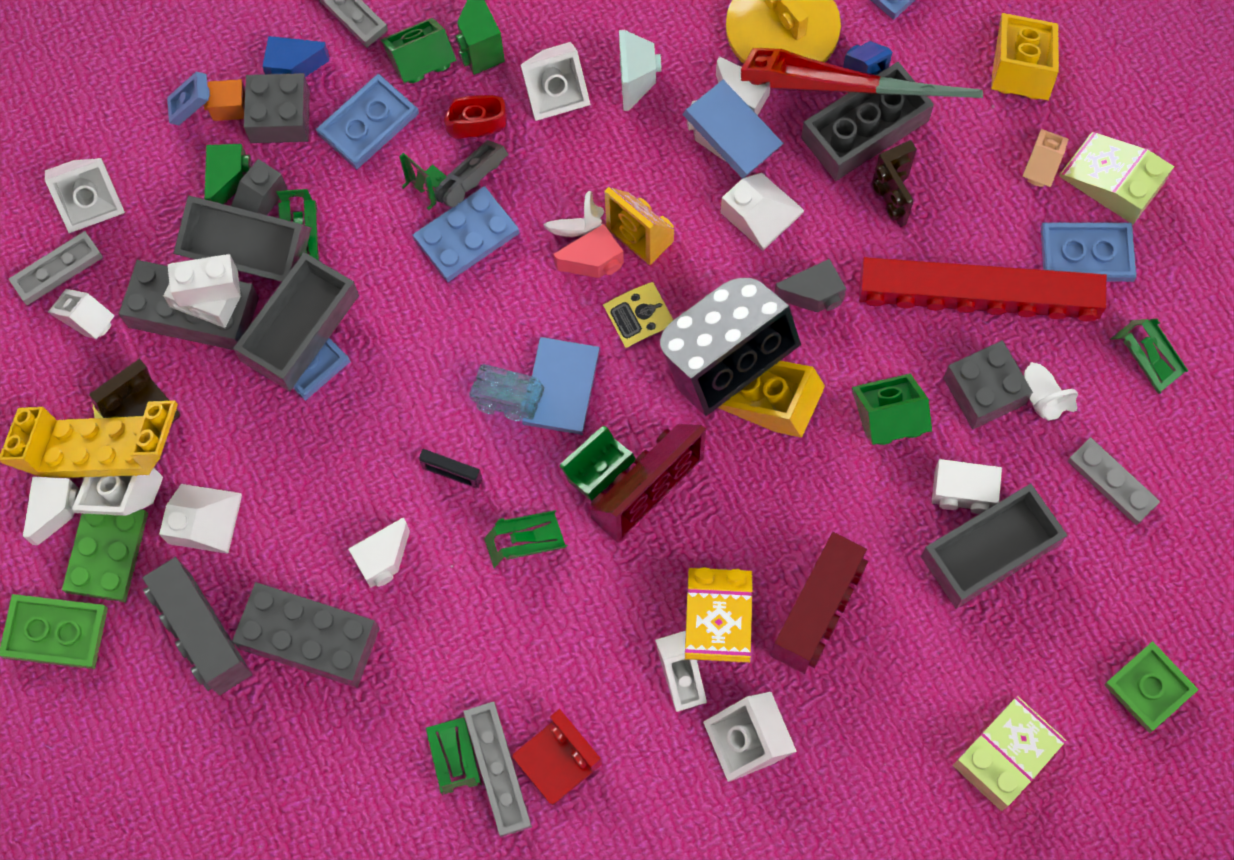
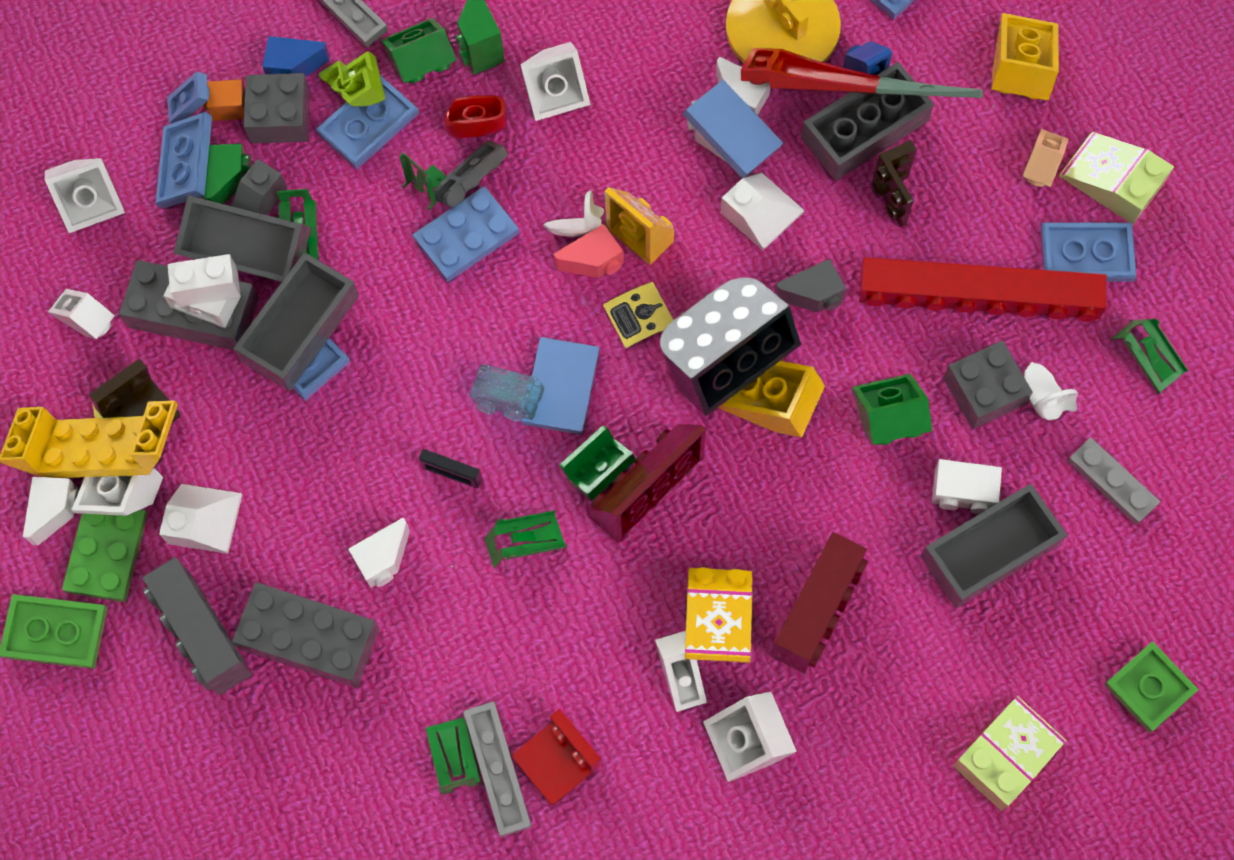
(55, 268): light grey plate -> none
(183, 160): none -> medium blue tile
(357, 81): none -> lime slope
(637, 67): light aqua slope -> none

